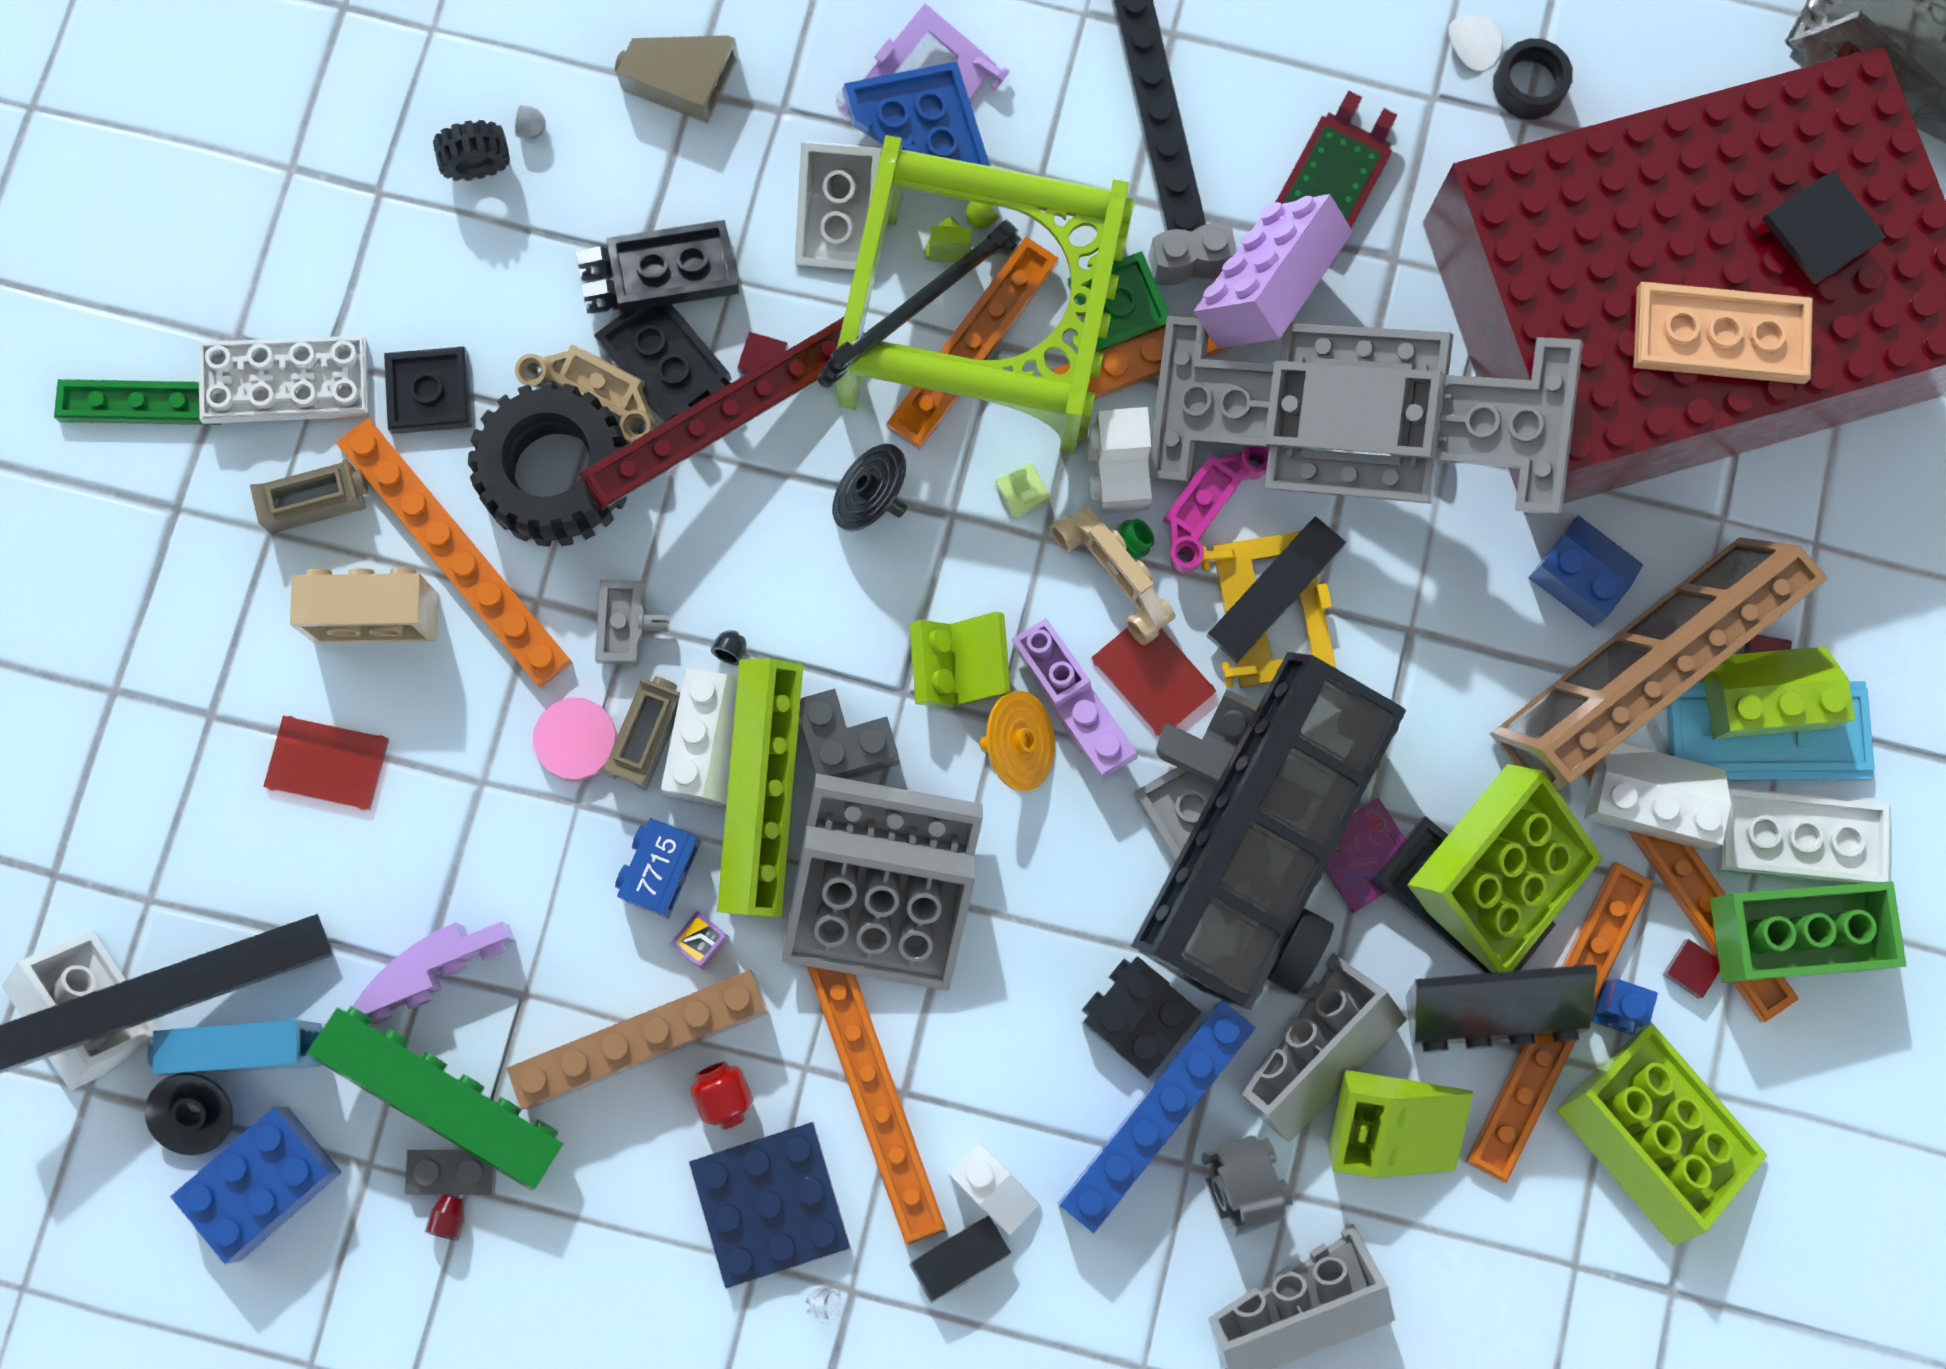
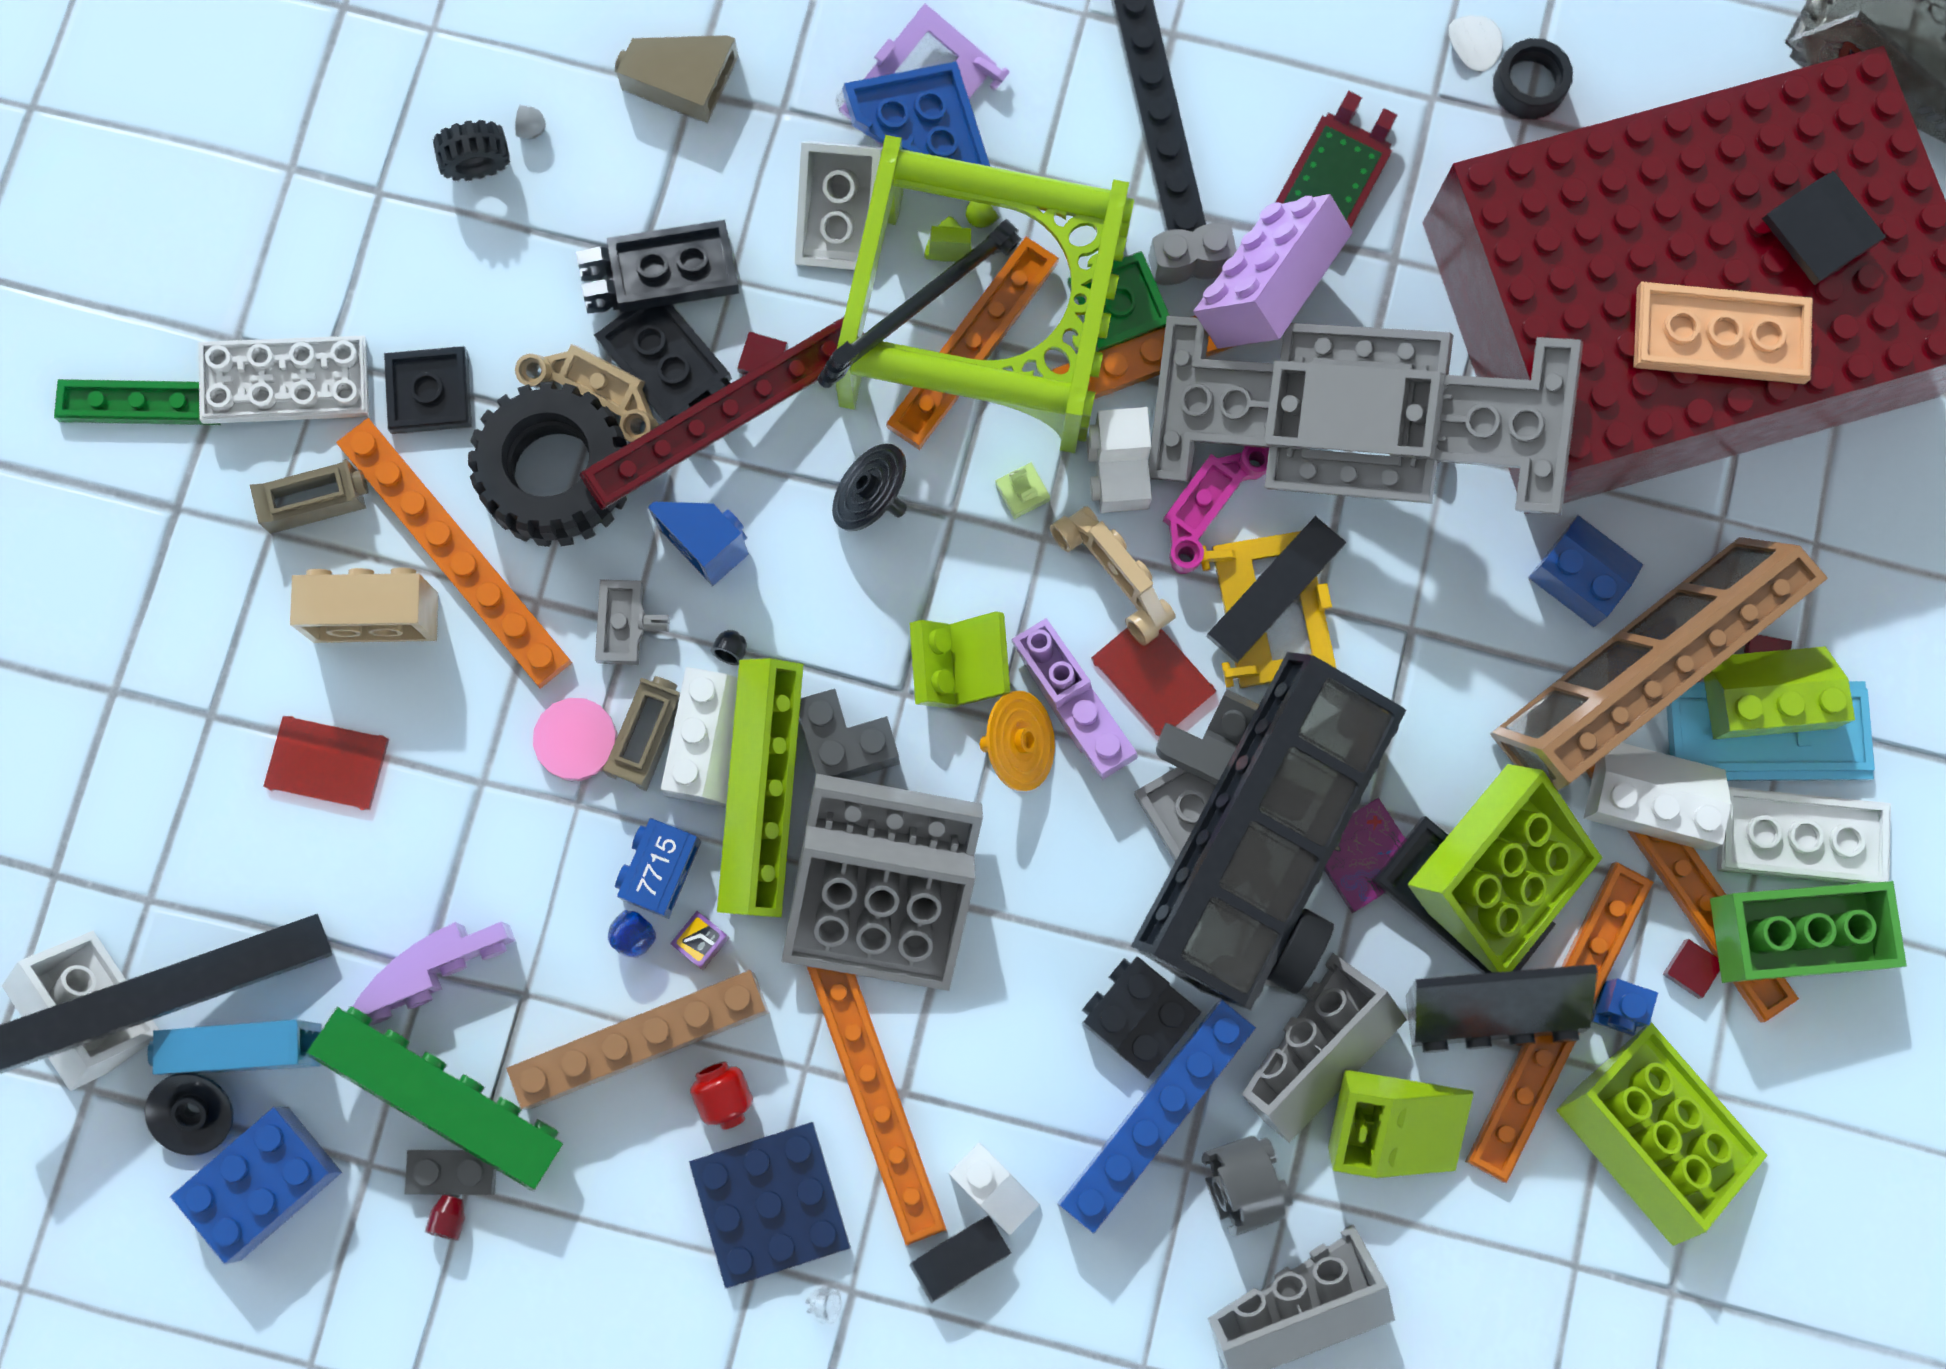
(631, 934): none -> clear blue piece
(702, 535): none -> blue slope
(1137, 537): green plate -> none

